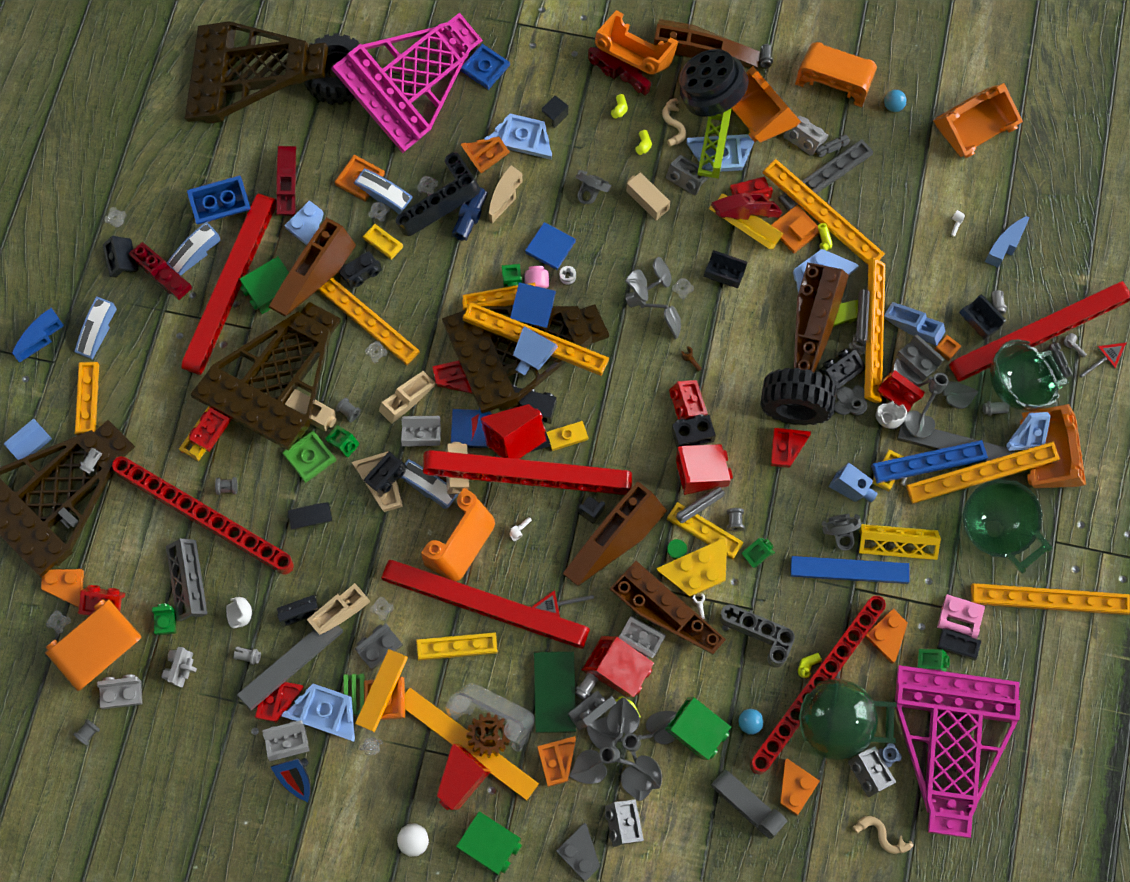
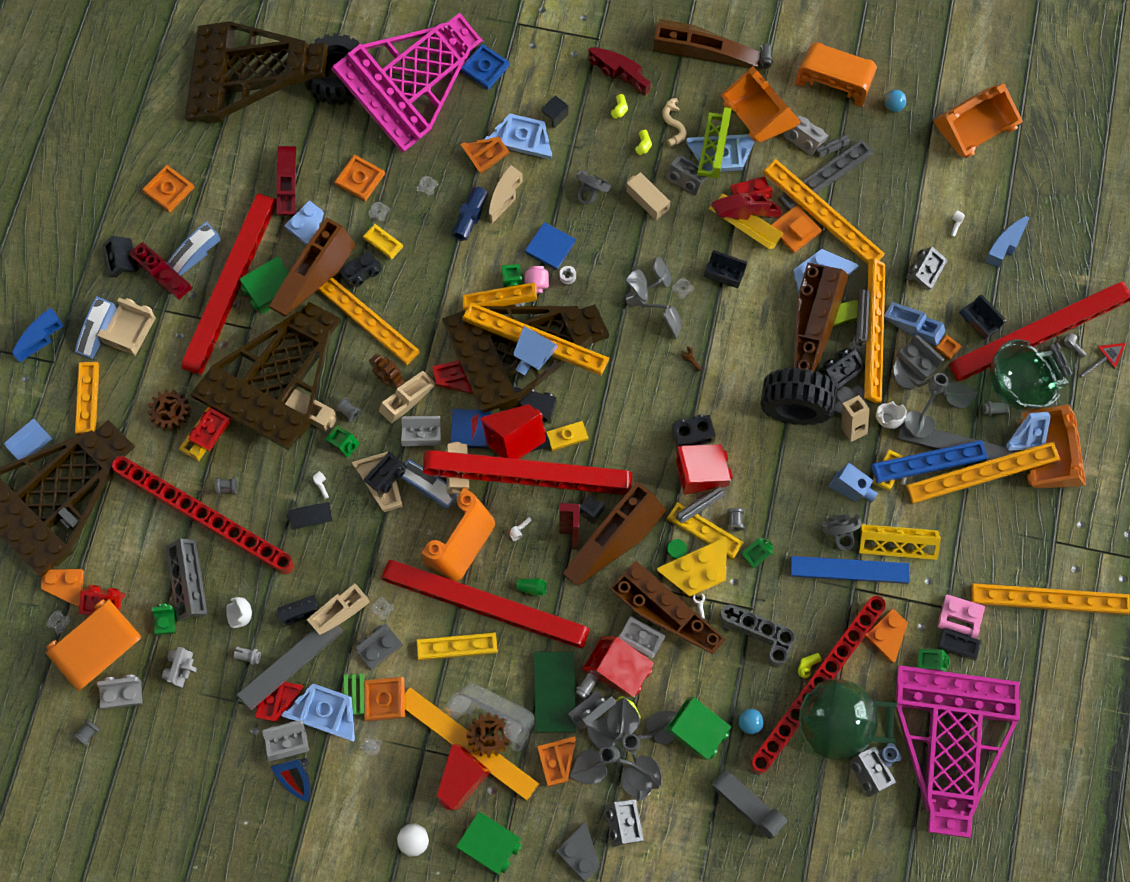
(90, 461): light grey pin -> none
(116, 222): clear plate -> none
(128, 326): none -> tan panel
(168, 188): none -> orange tile
(177, 405): none -> reddish brown gear
(218, 199): blue slope -> none
(309, 456): bright green tile -> none
(318, 479): none -> white hand
(376, 346): clear plate -> none
(381, 690): light orange tile -> none
(383, 190): slope -> none
(386, 371): none -> reddish brown gear
(441, 201): black beam -> none
(532, 586): none -> green cone
(533, 305): blue tile -> none
(550, 605): piece -> none
(569, 521): none -> dark red fence
(618, 42): orange windscreen -> none
(687, 399): red bracket -> none
(712, 83): black wheel -> none
(787, 446): red wing -> none
(796, 787): orange wing -> none
(825, 237): neon yellow arm -> none
(855, 418): none -> tan brick
(866, 821): tan animal -> none
(900, 390): red bracket -> none
(927, 267): none -> bracket
(998, 301): light grey pin -> none
(1005, 521): clear green windscreen -> none

